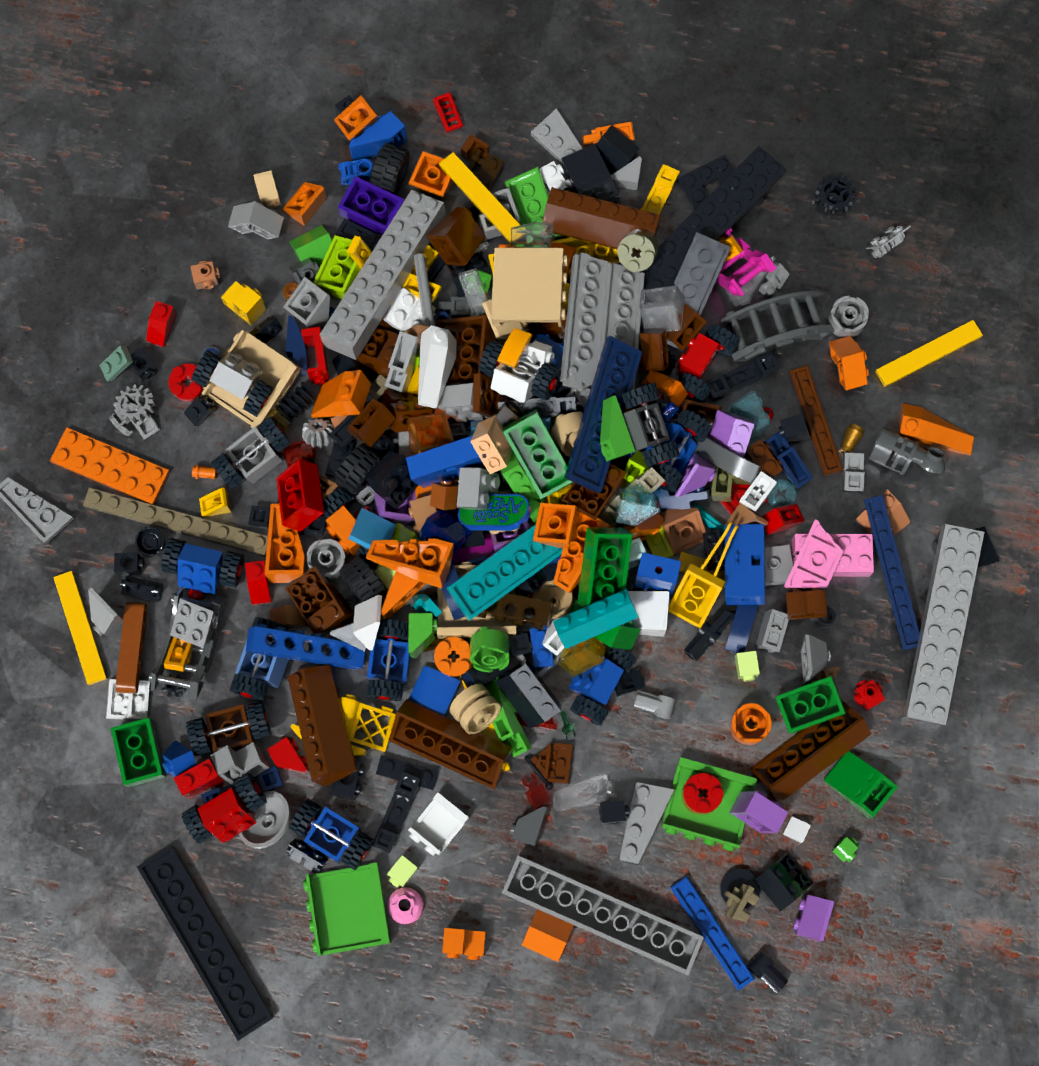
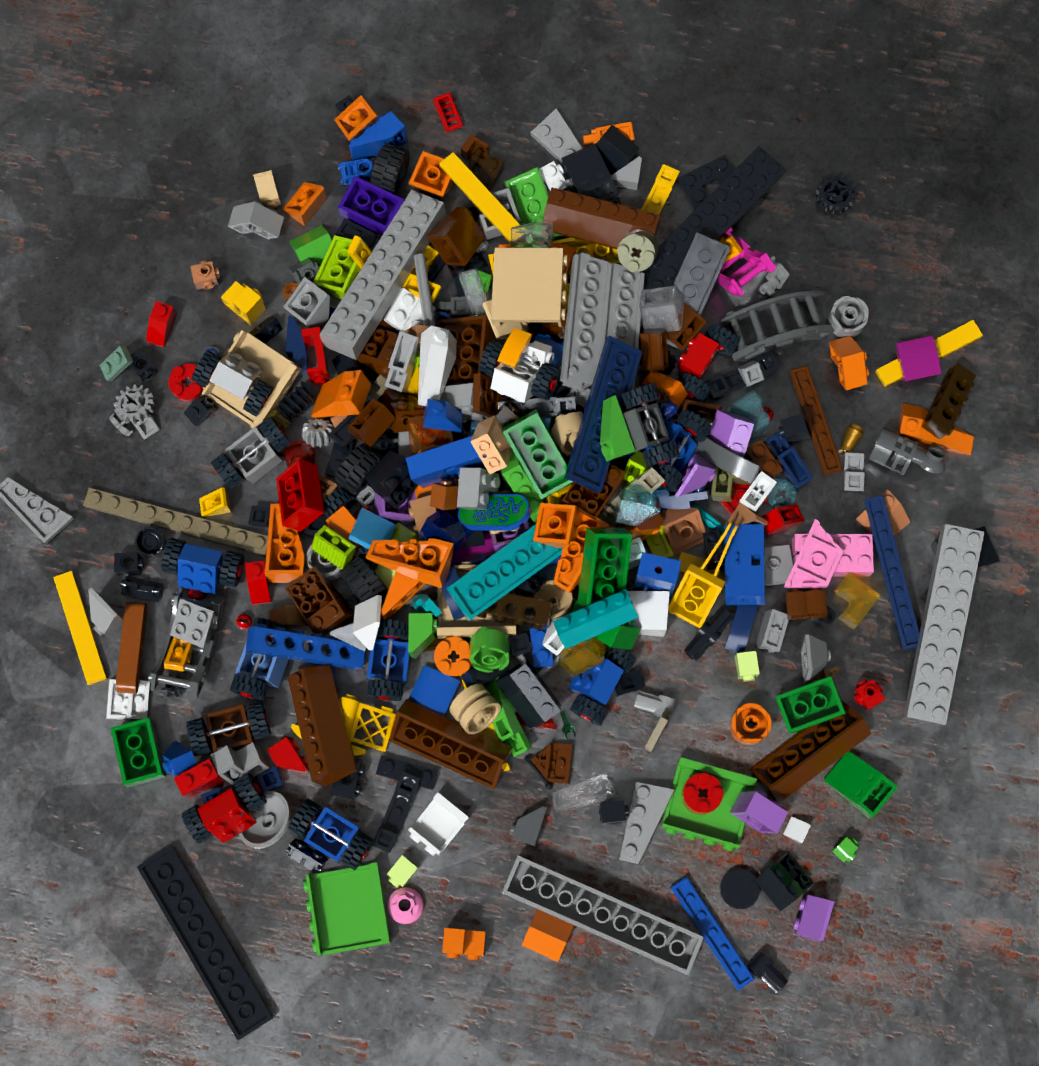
(110, 466): orange plate -> none
(203, 472): orange pin -> none
(241, 625): none -> red hinge
(333, 547): none -> lime brick
(442, 416): none -> blue slope
(536, 795): clear red plate -> none
(657, 731): none -> tile
(737, 901): dark tan hips -> none
(751, 373): none -> light grey slope
(860, 600): none -> clear yellow brick
(891, 238): light grey hinge -> none
(918, 358): none -> magenta slope
(948, 401): none -> dark brown brick

